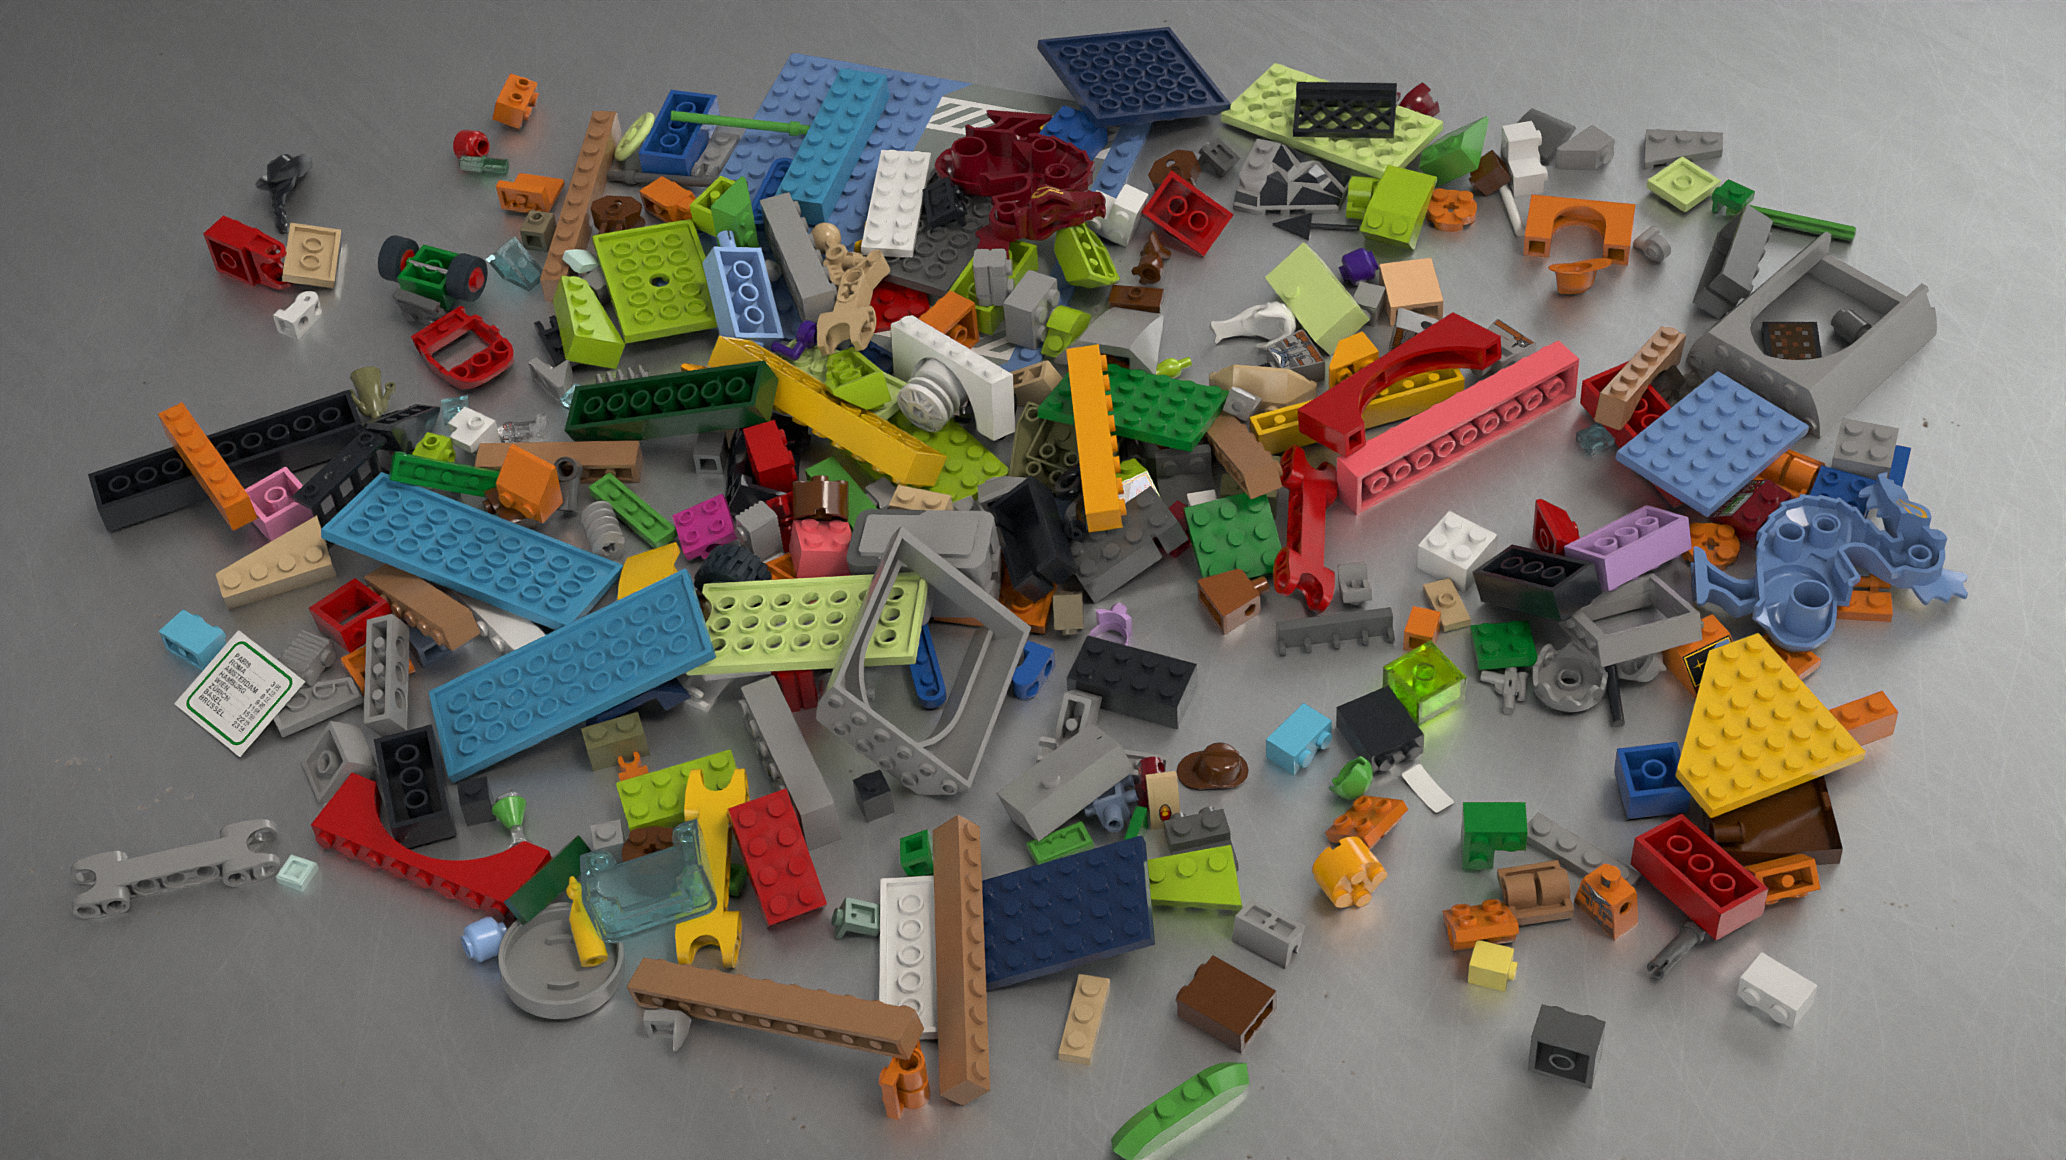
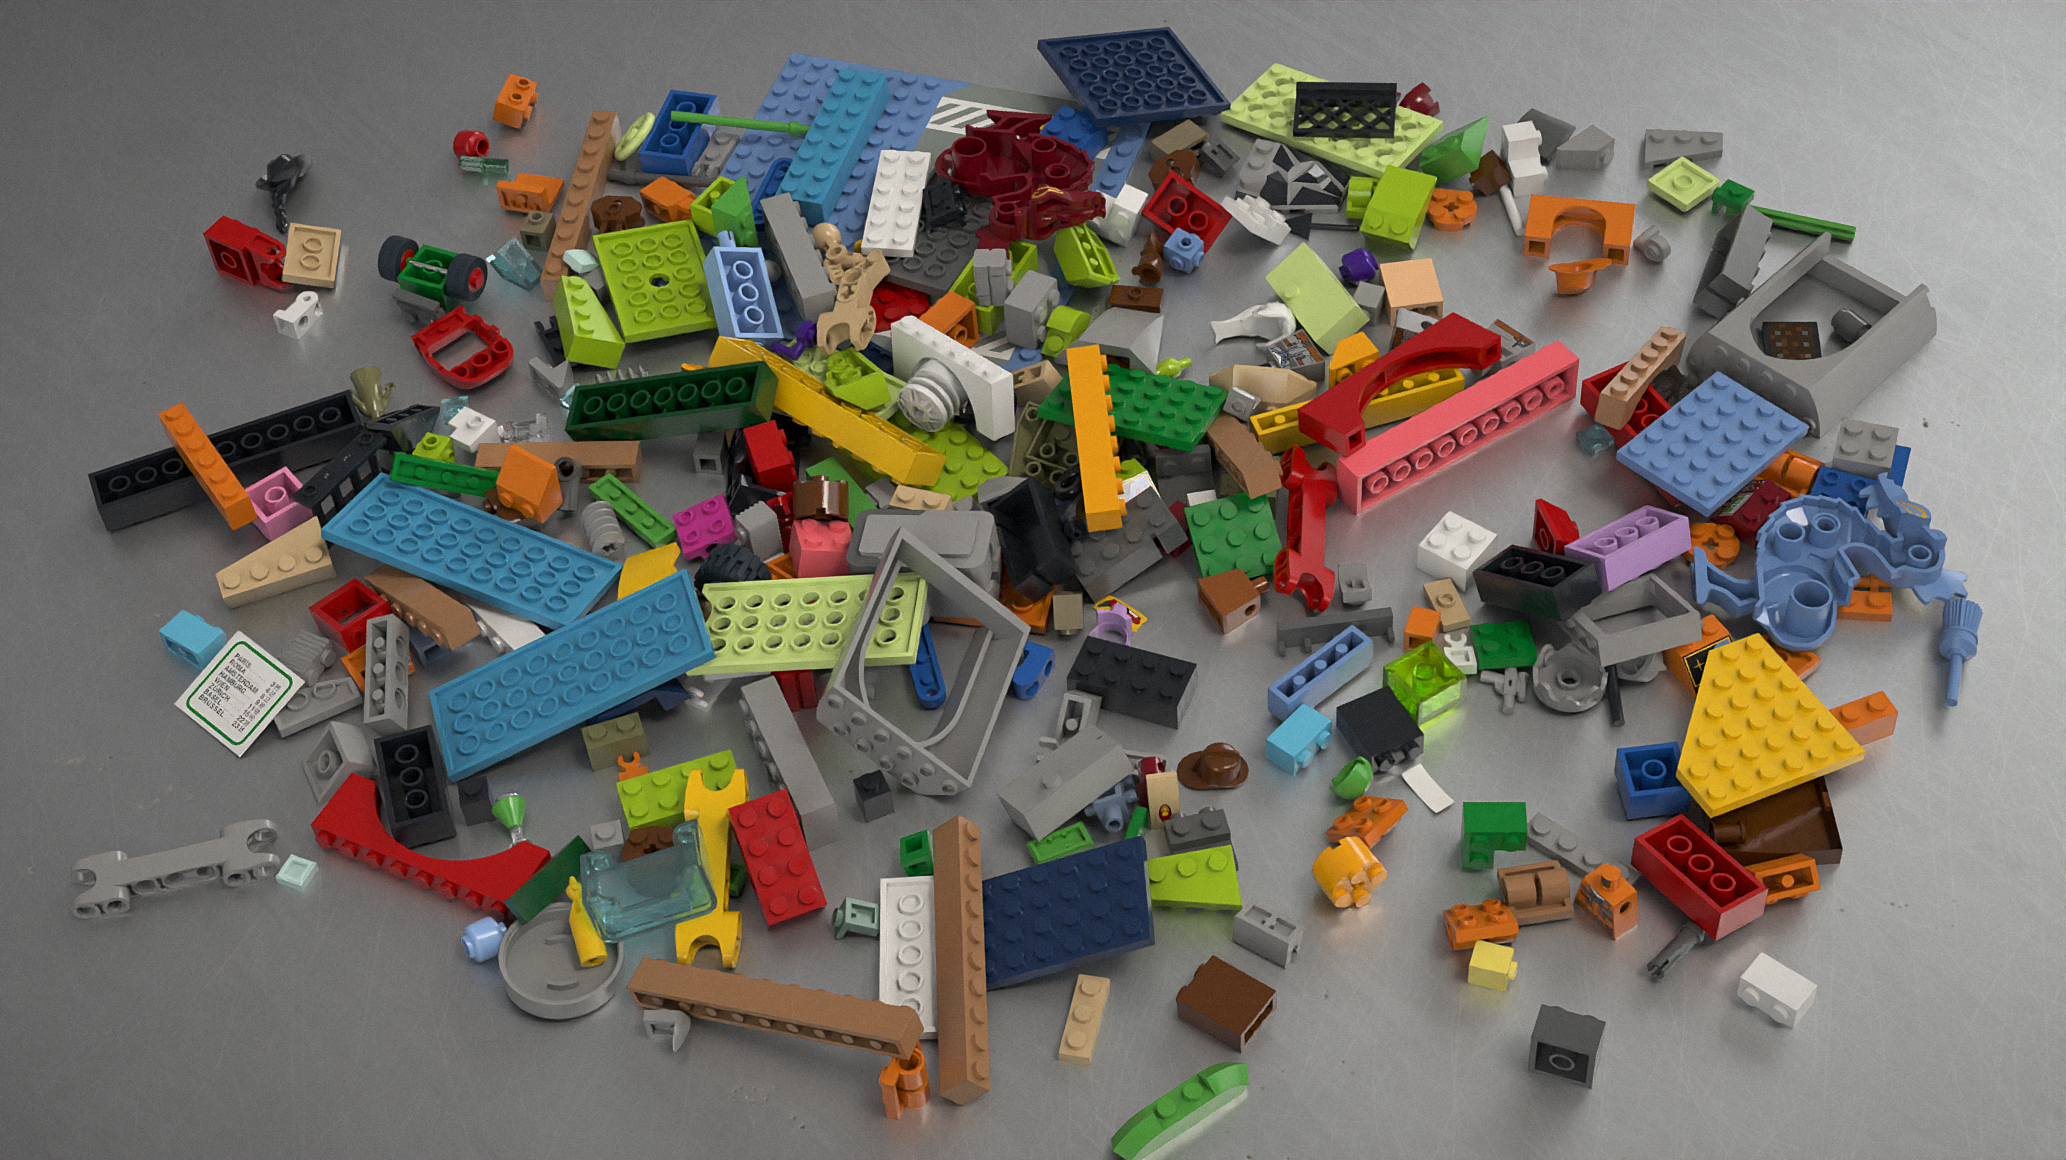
(1137, 618): none -> sticker
(1182, 137): none -> dark tan brick
(1184, 250): none -> medium blue brick
(1258, 217): none -> white plate
(1321, 673): none -> medium blue brick
(1460, 655): none -> white plate
(1958, 640): none -> medium blue piece

